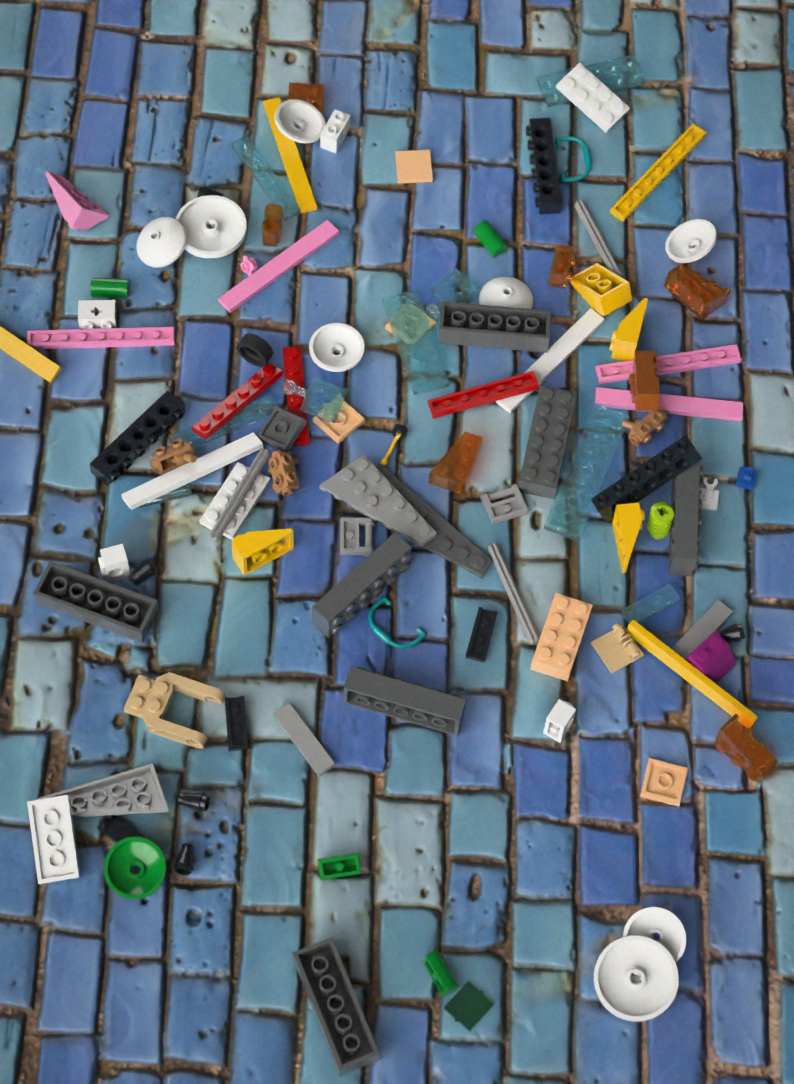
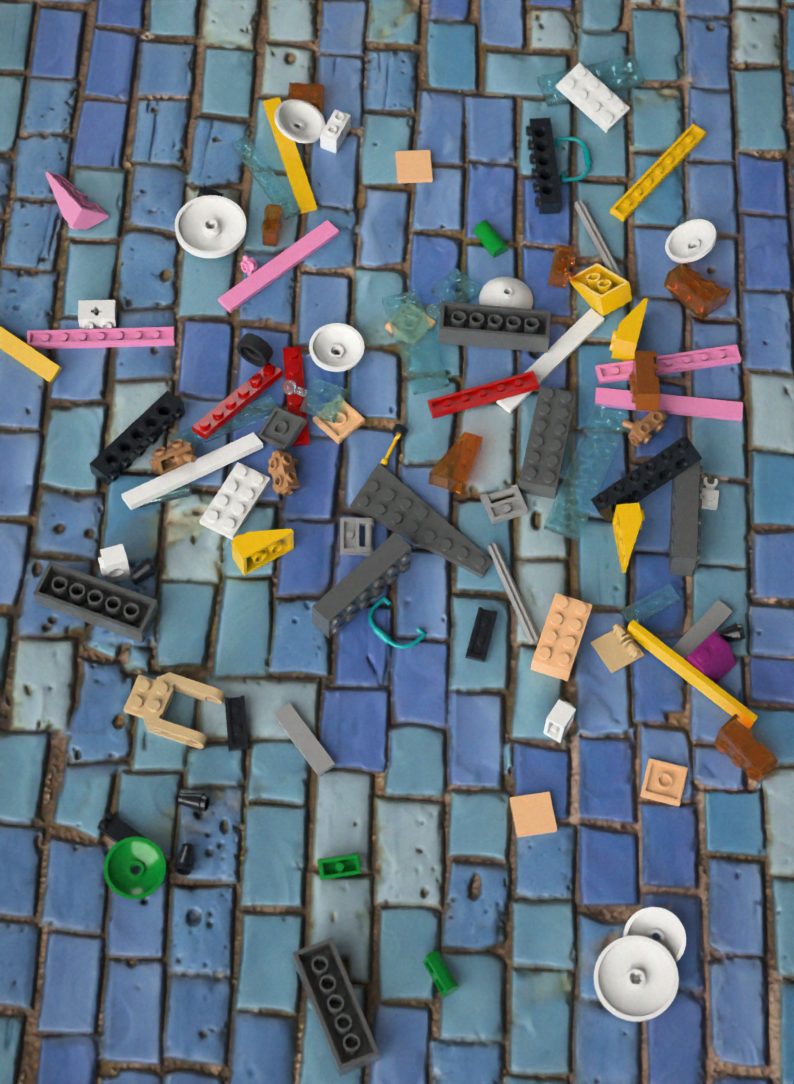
(53, 839): white plate -> none
(109, 287): green brick -> none
(119, 794): light grey wing -> none
(166, 246): white dish -> none
(239, 495): light grey axle -> none
(377, 498): light grey wing -> none
(404, 700): dark grey brick -> none
(468, 1006): clear green piece -> none
(533, 814): none -> light nougat tile
(660, 520): lime piece -> none
(746, 478): blue tile -> none

